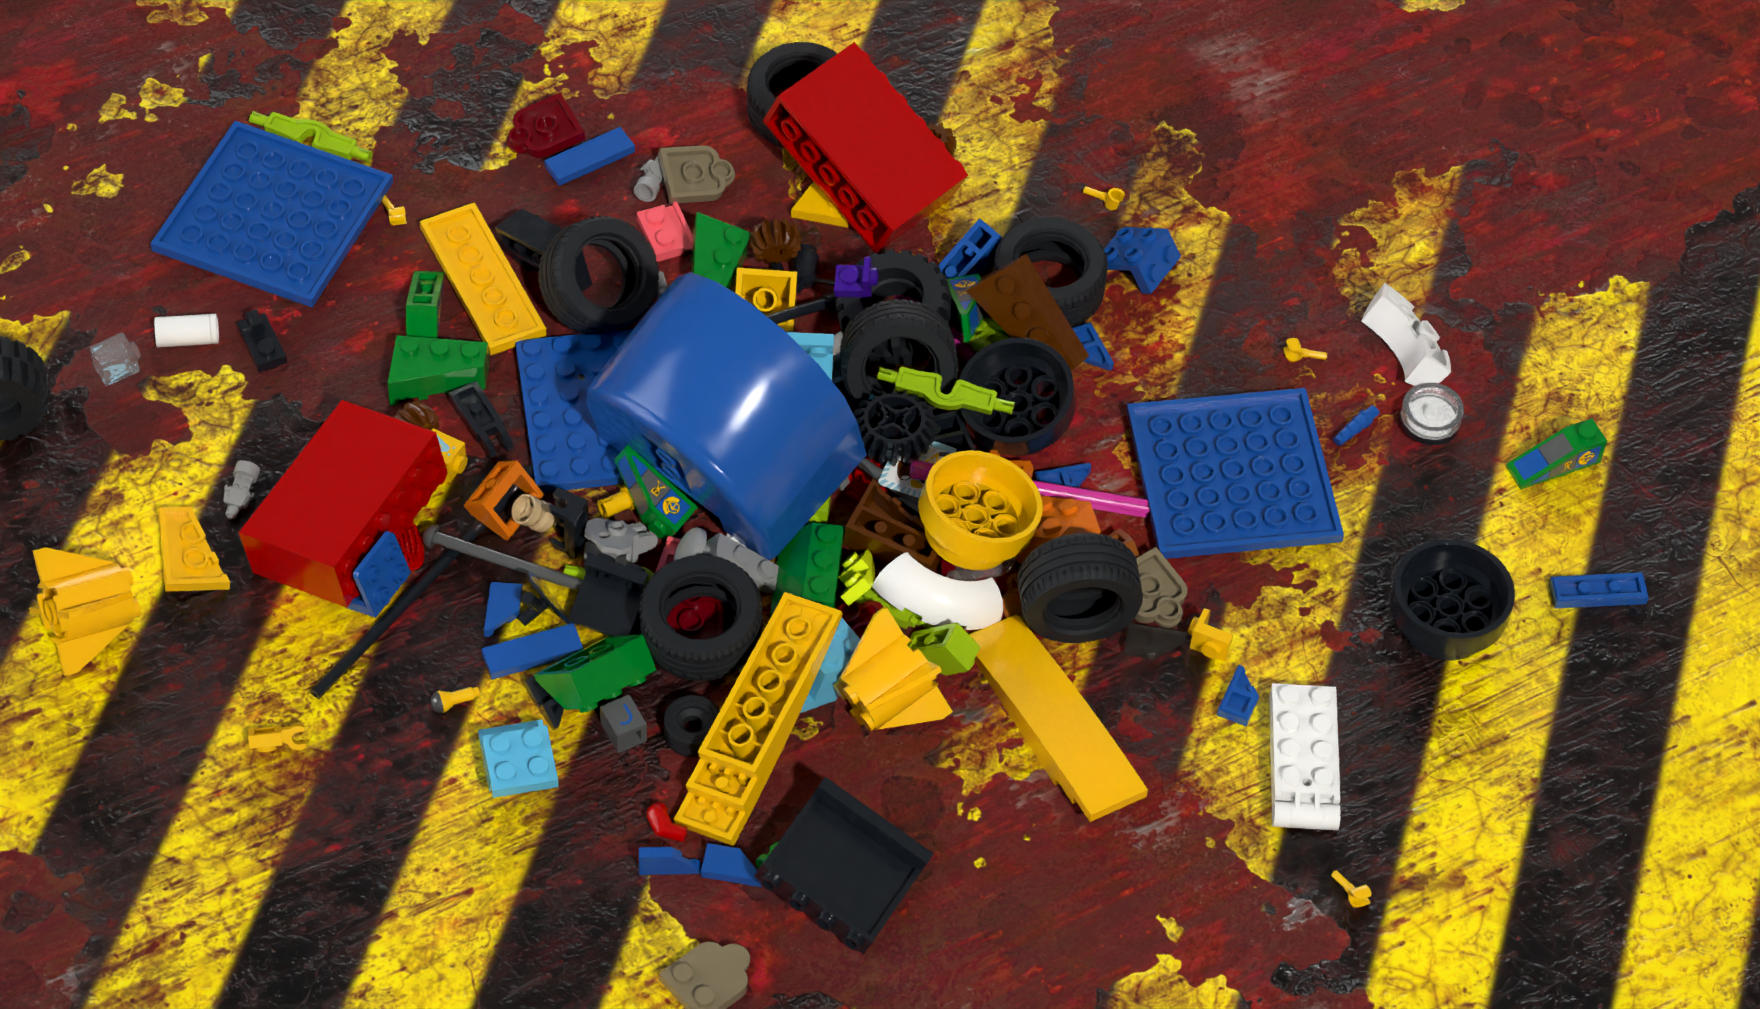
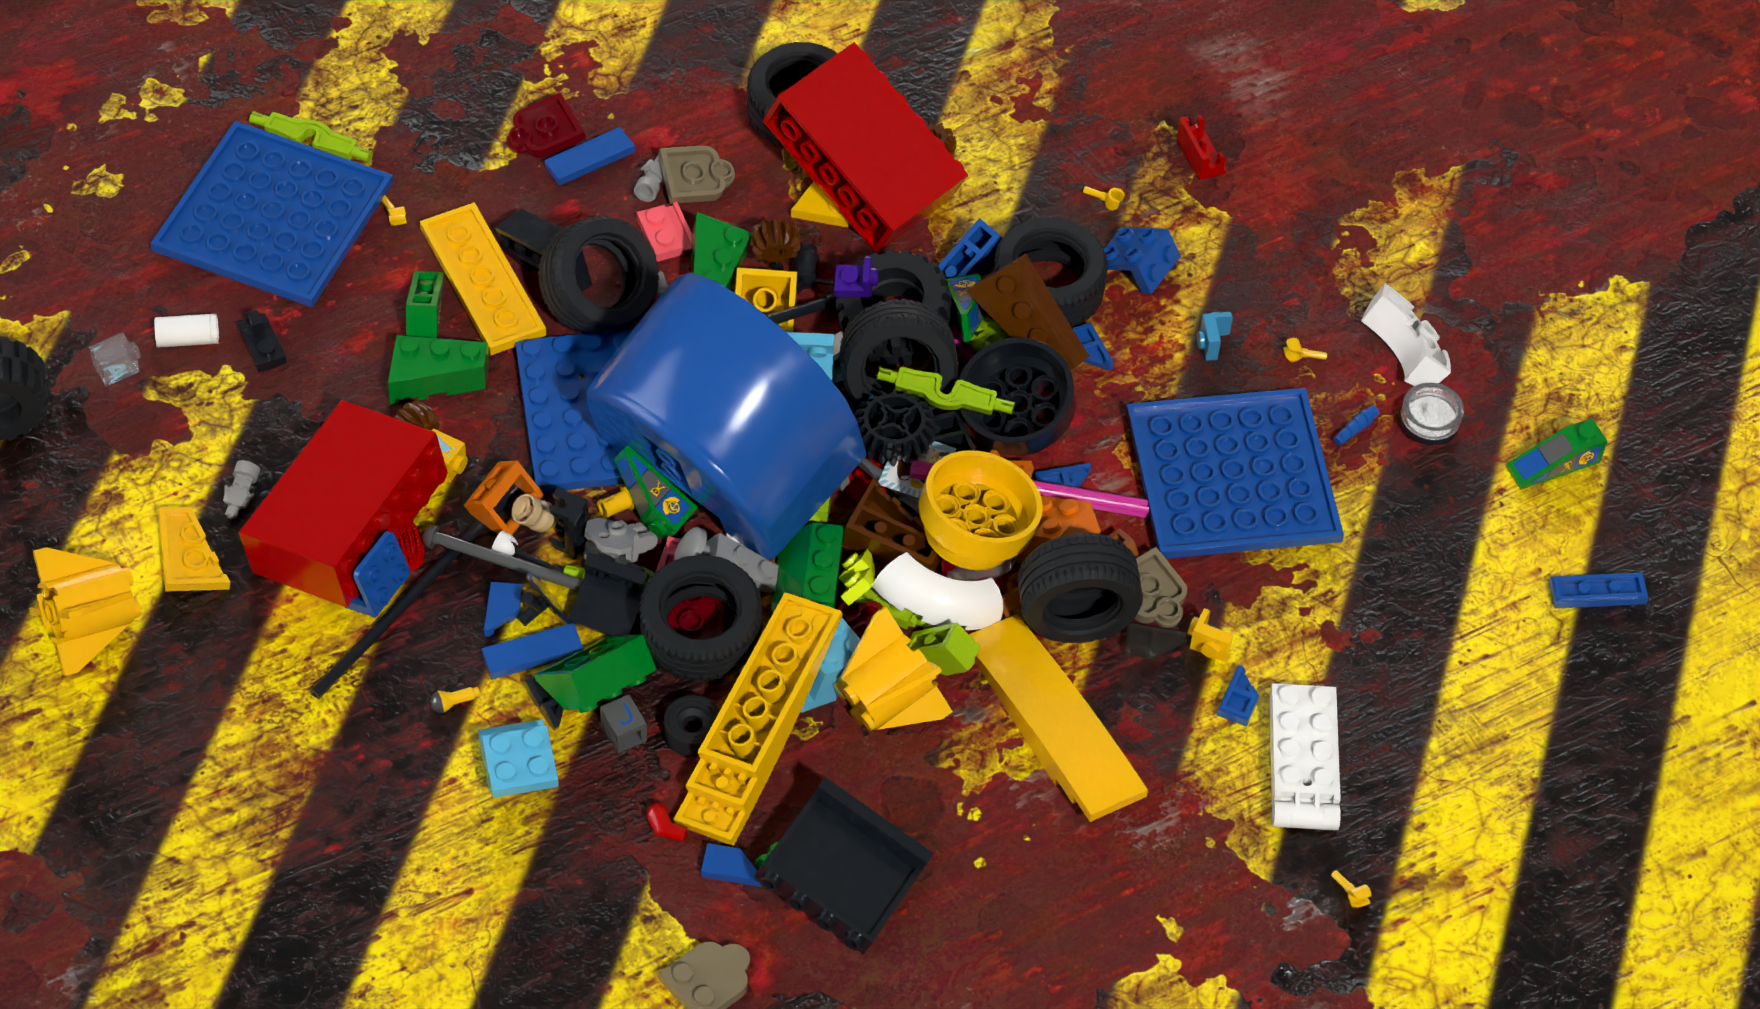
(269, 737): yellow plate -> none
(480, 417): black hinge -> none
(508, 545): none -> hinge
(666, 861): blue tile -> none
(1199, 149): none -> red hinge
(1212, 327): none -> dark azure bracket
(1475, 580): black wheel -> none

